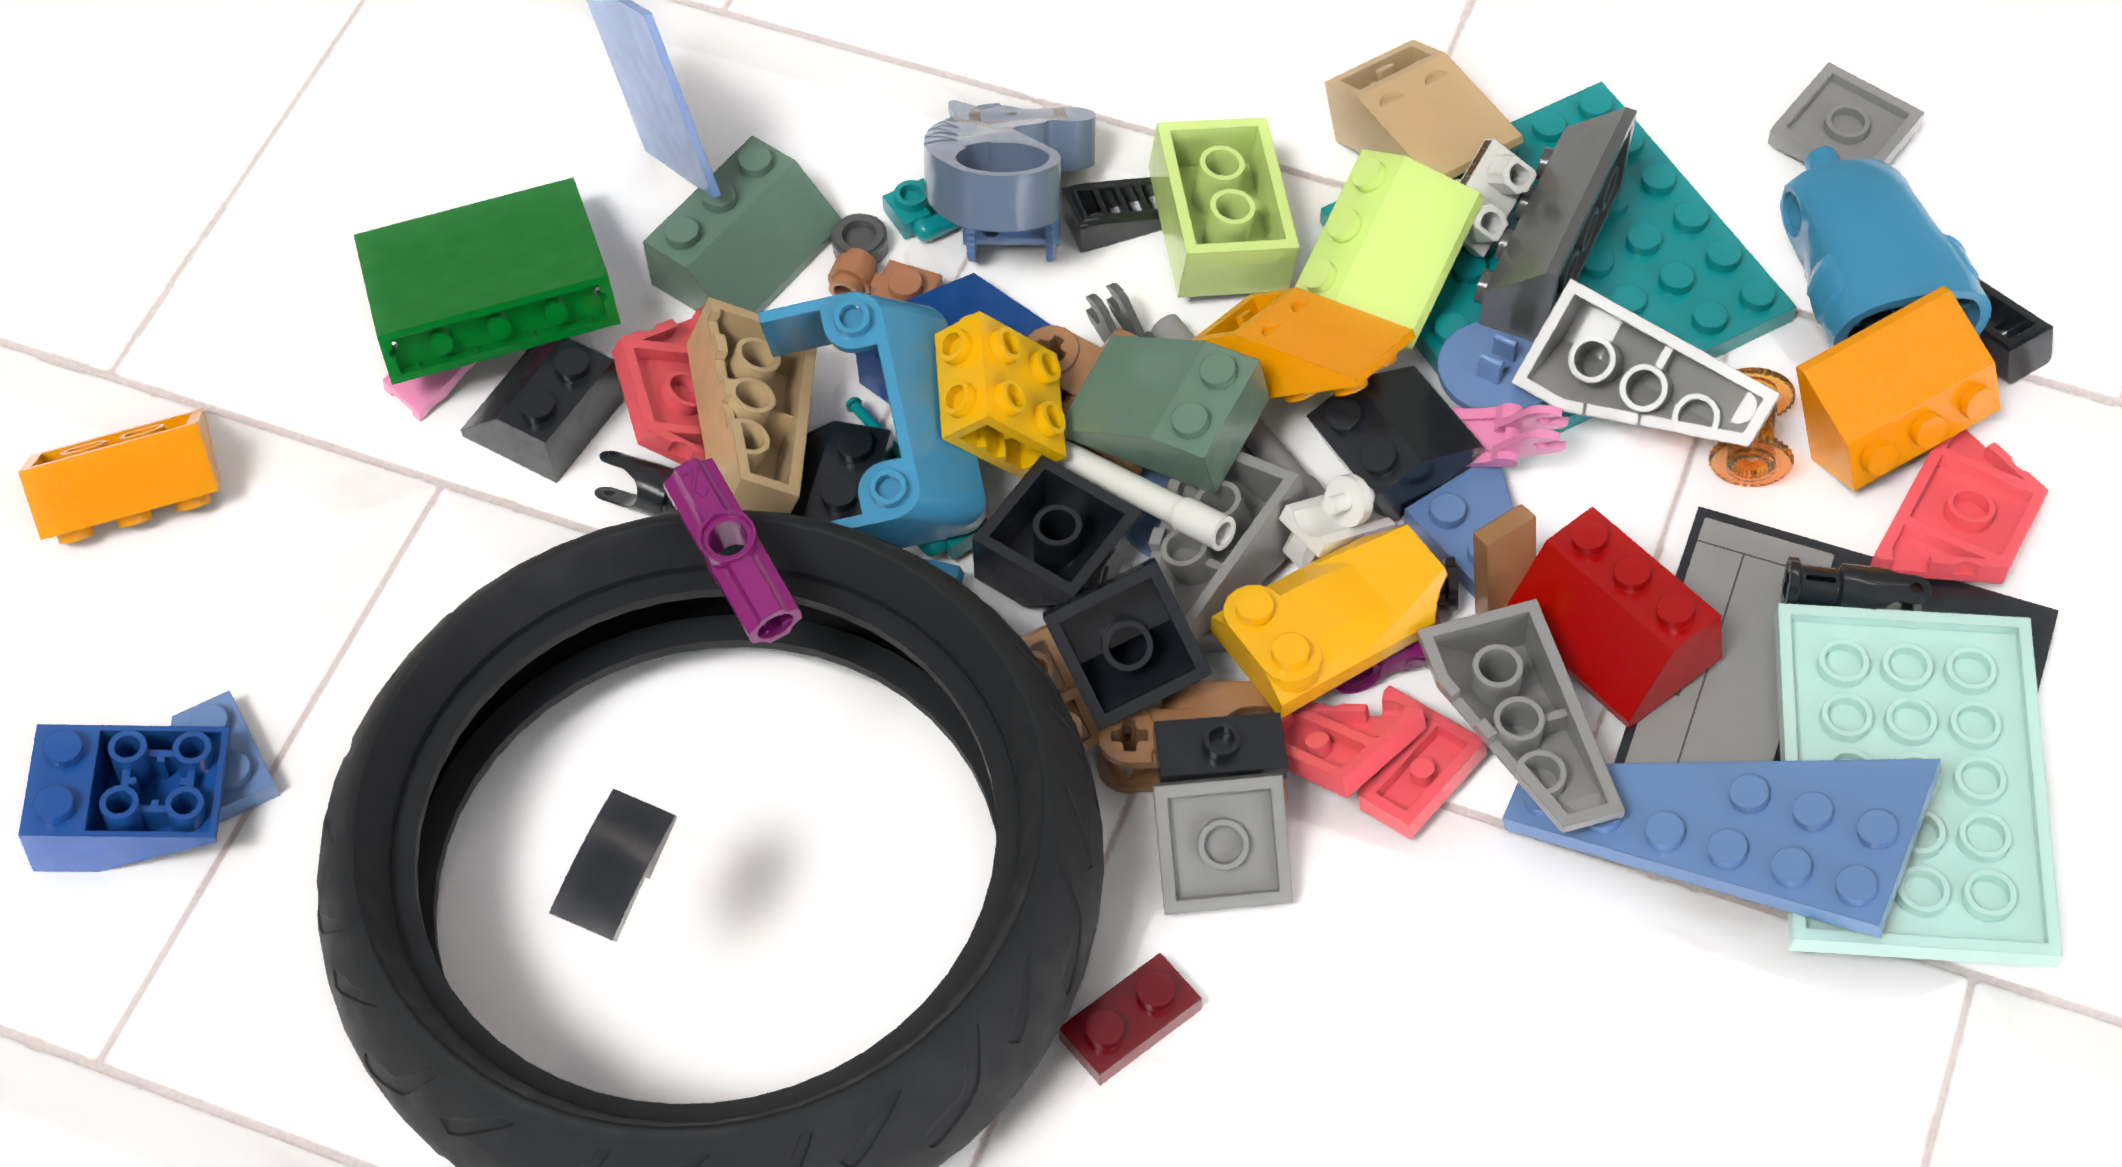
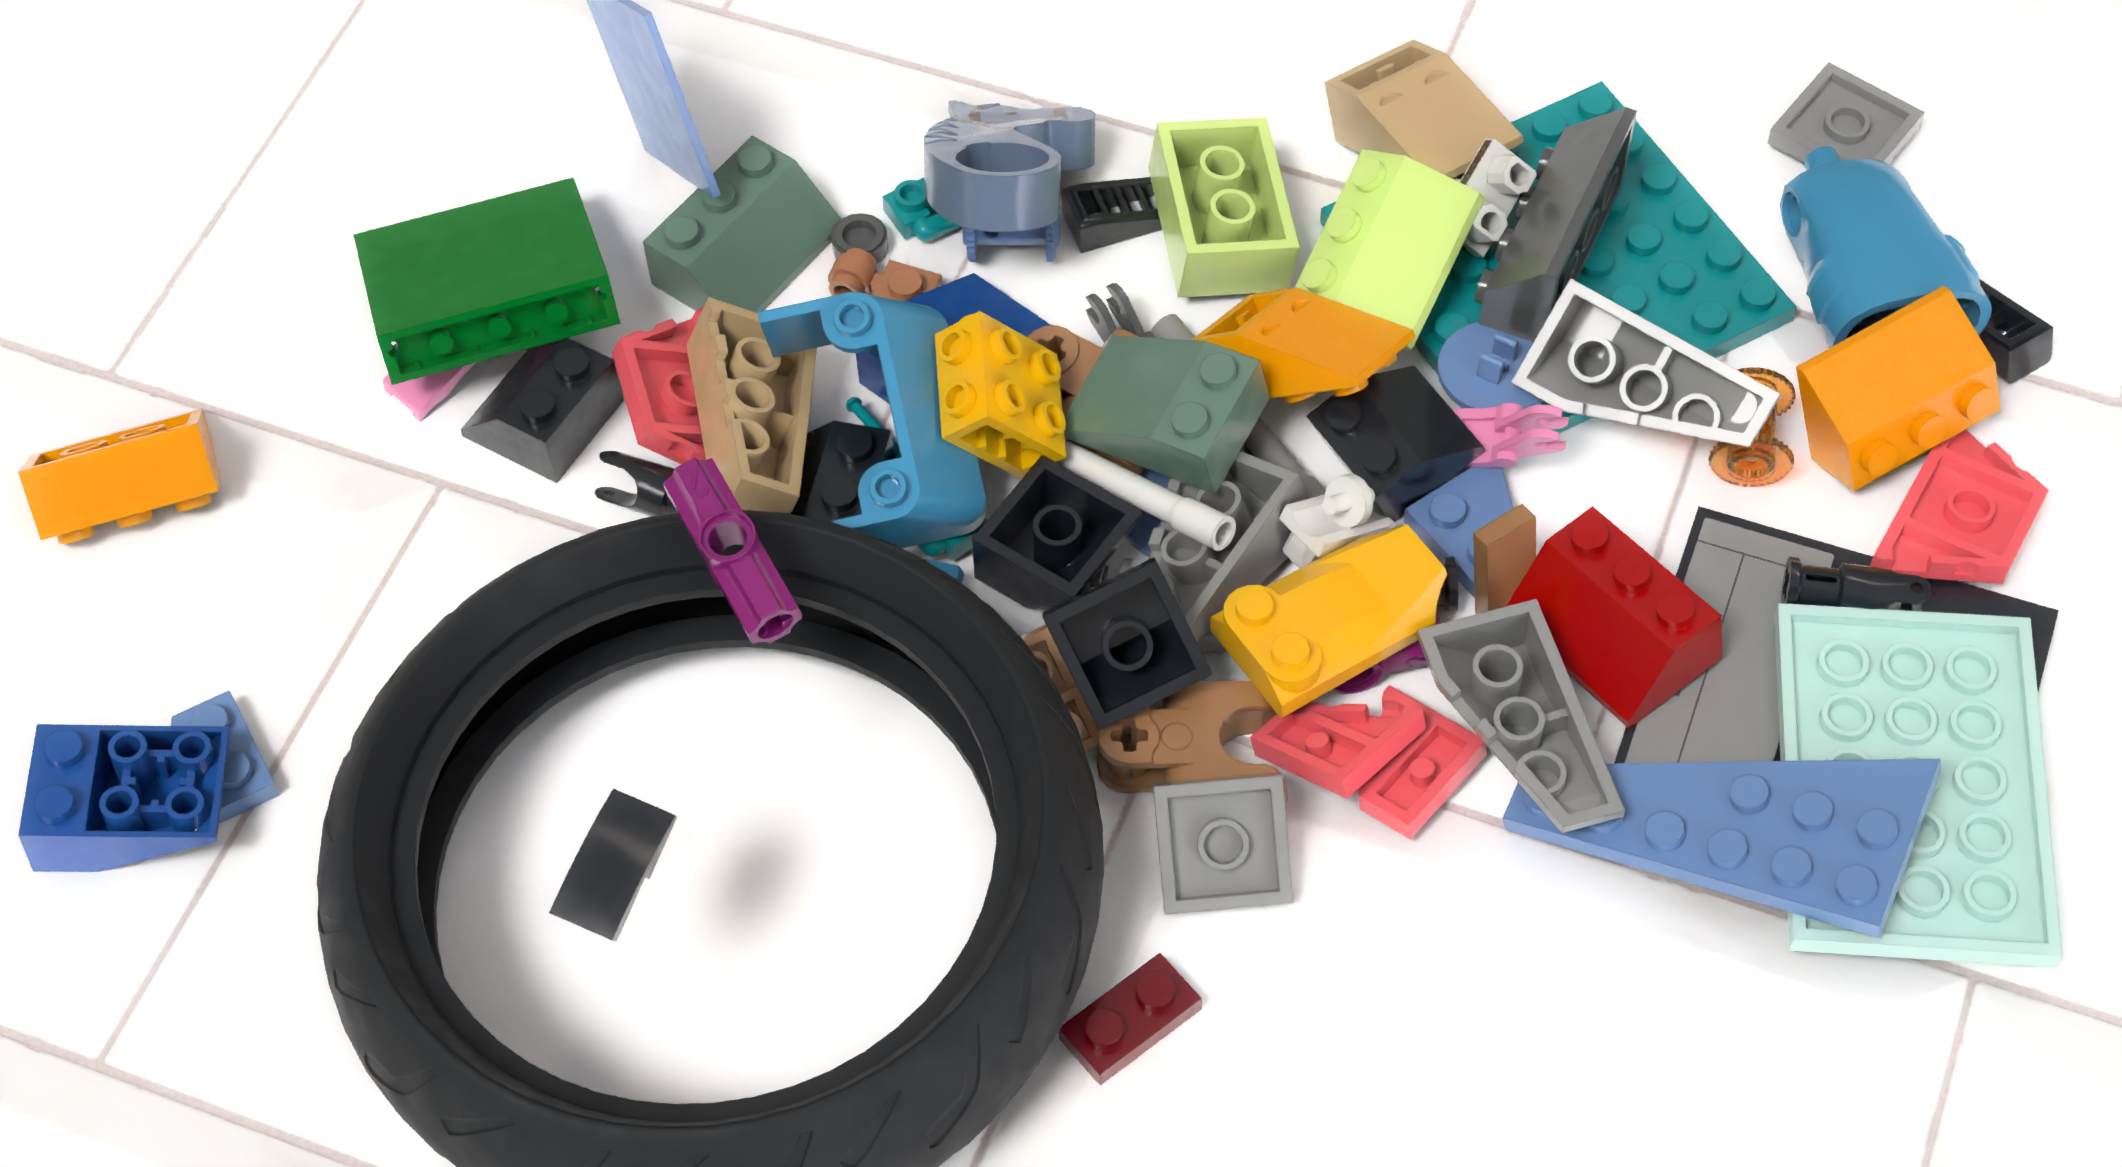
(1219, 747): black plate -> none

